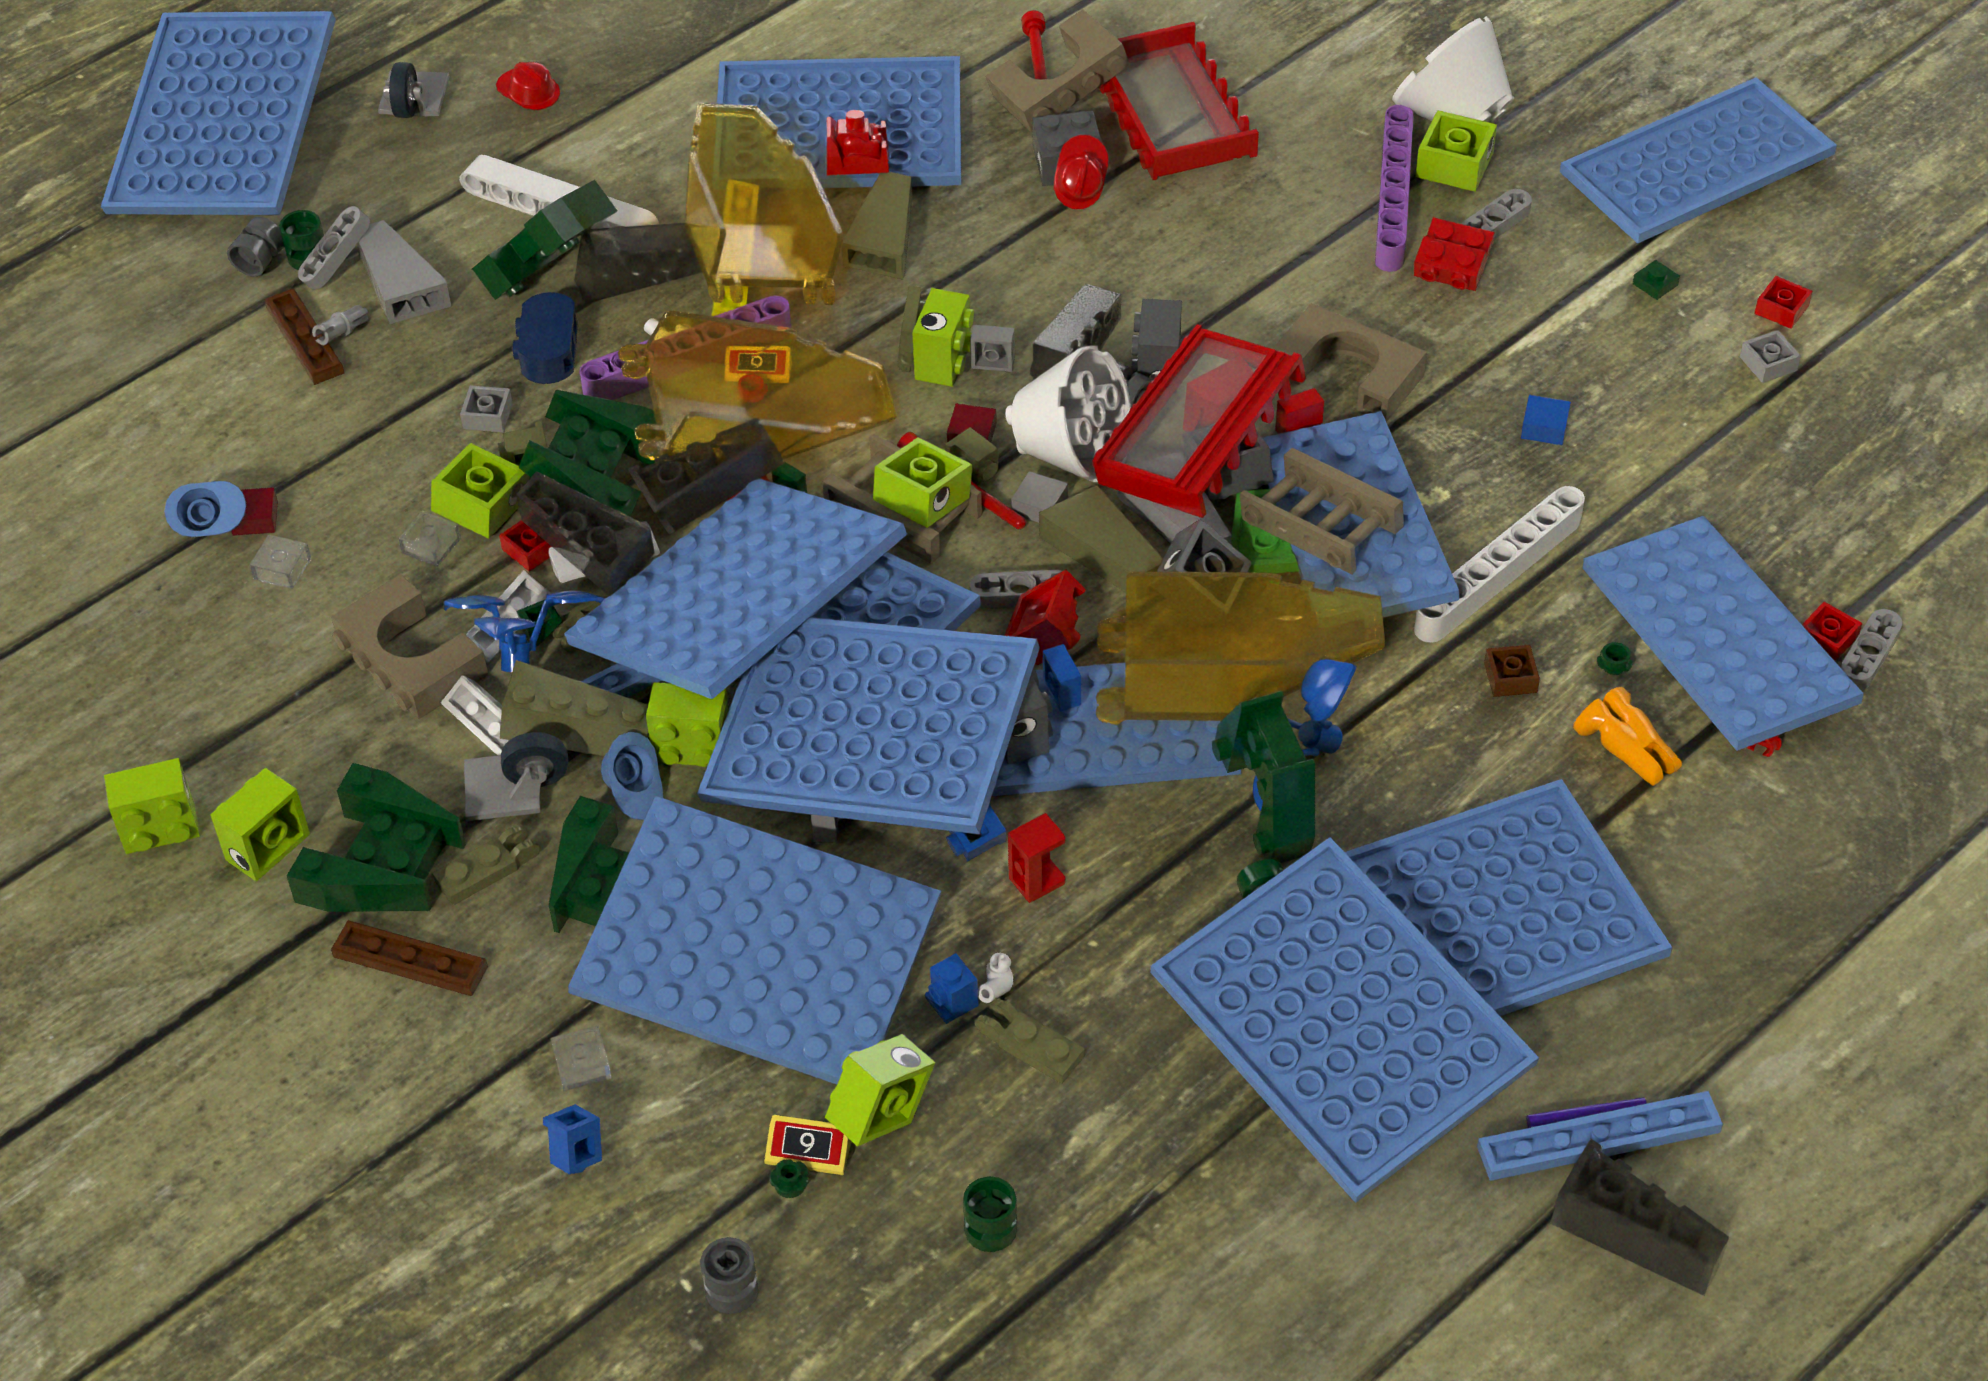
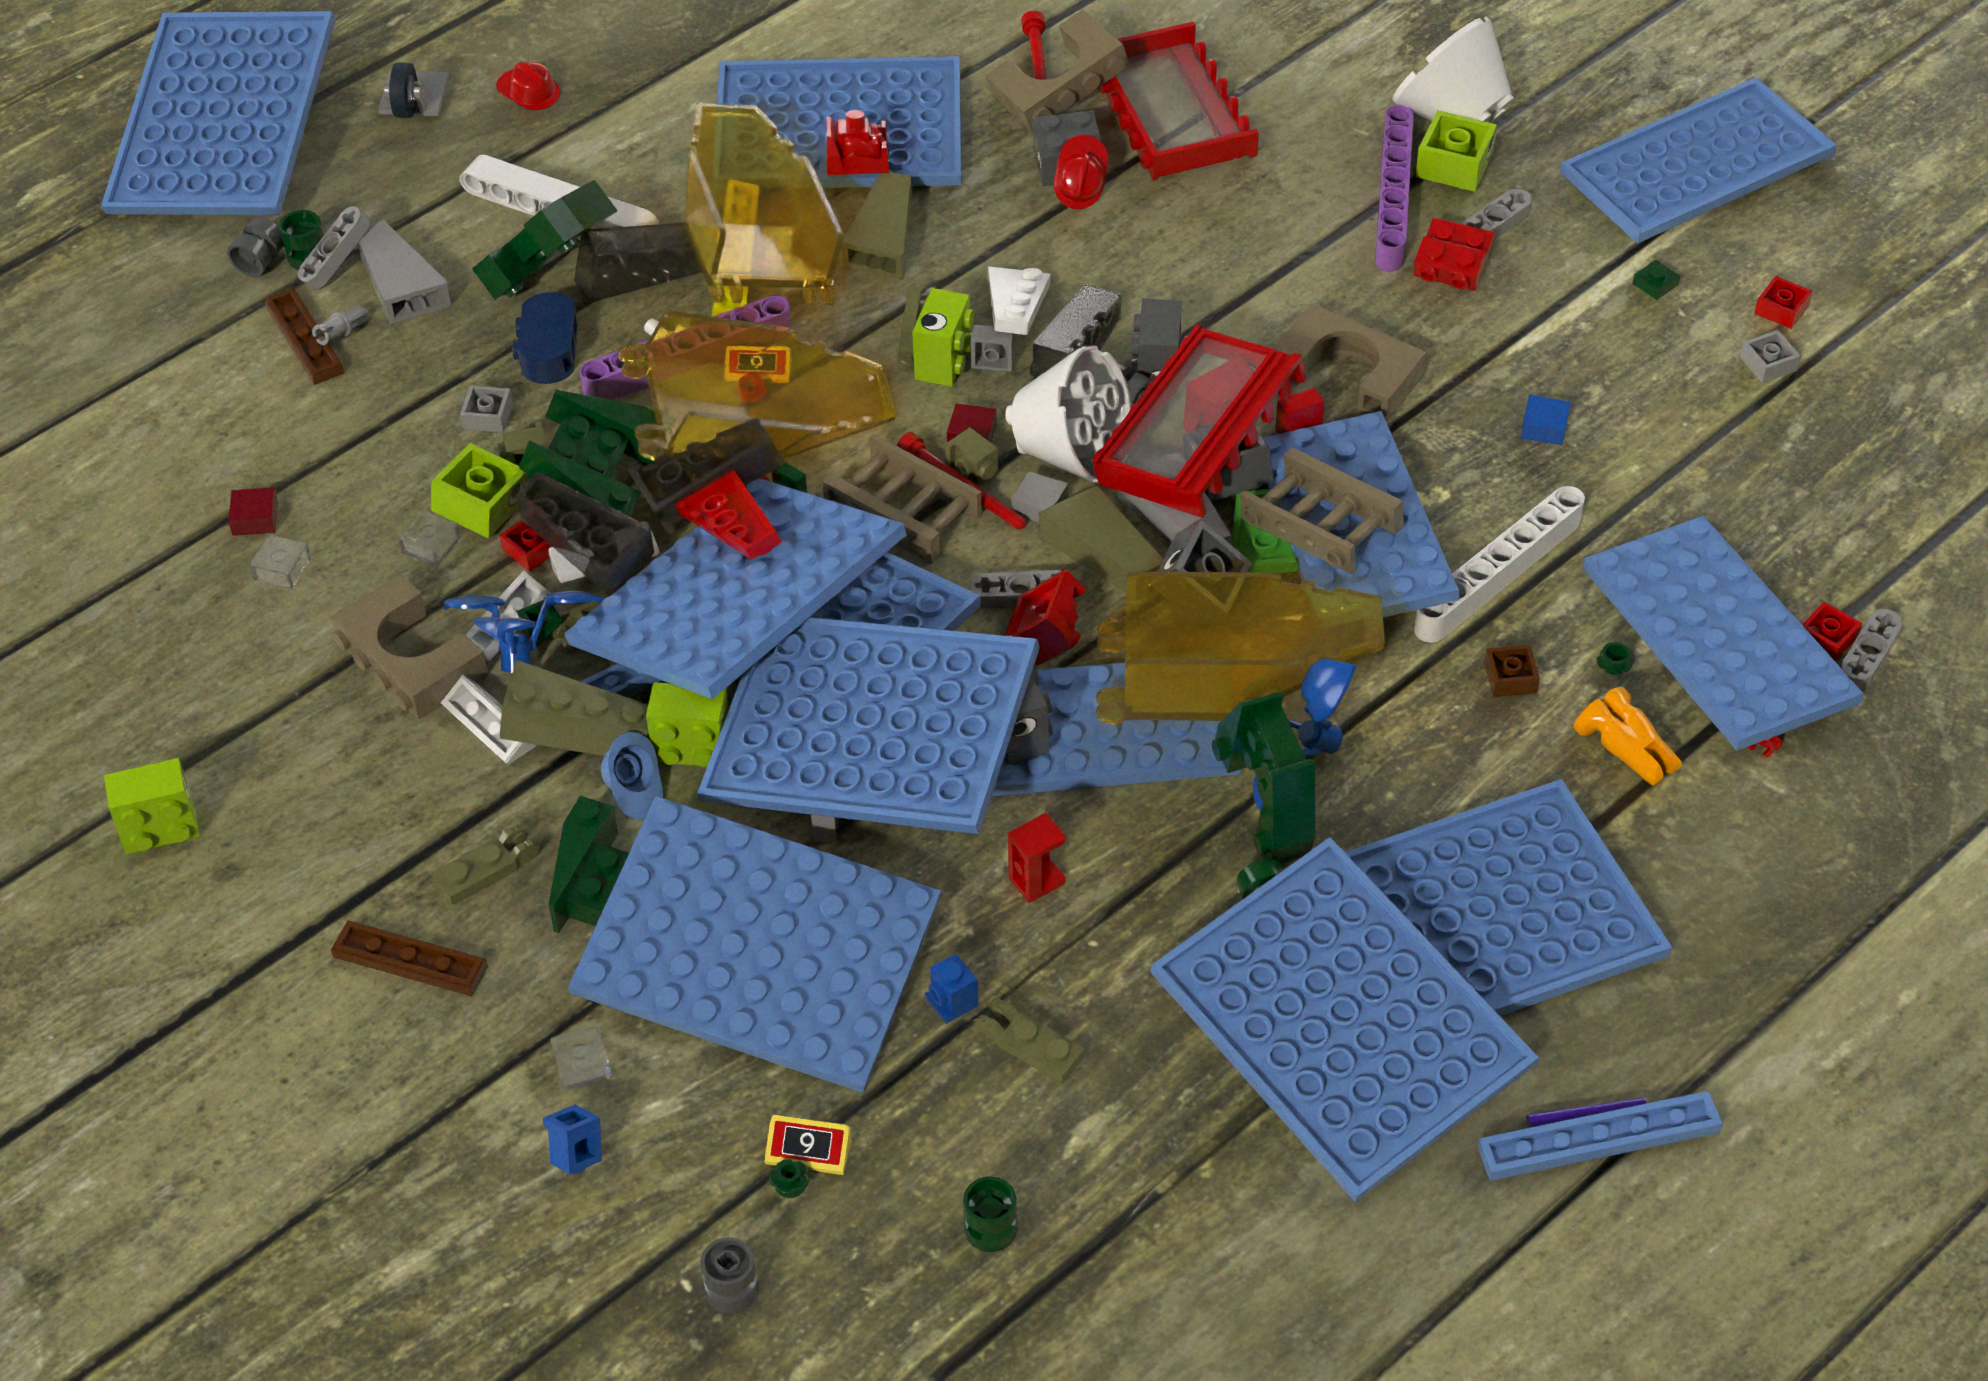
(205, 508): medium blue piece -> none
(260, 824): lime brick -> none
(389, 855): dark green wedge -> none
(513, 780): plate -> none
(731, 516): none -> red wing
(879, 1089): lime brick -> none
(922, 482): lime brick -> none
(991, 834): blue brick -> none
(998, 978): white arm -> none
(1016, 297): none -> white wing
(1062, 677): blue piece -> none
(1637, 1221): clear smoke wedge -> none

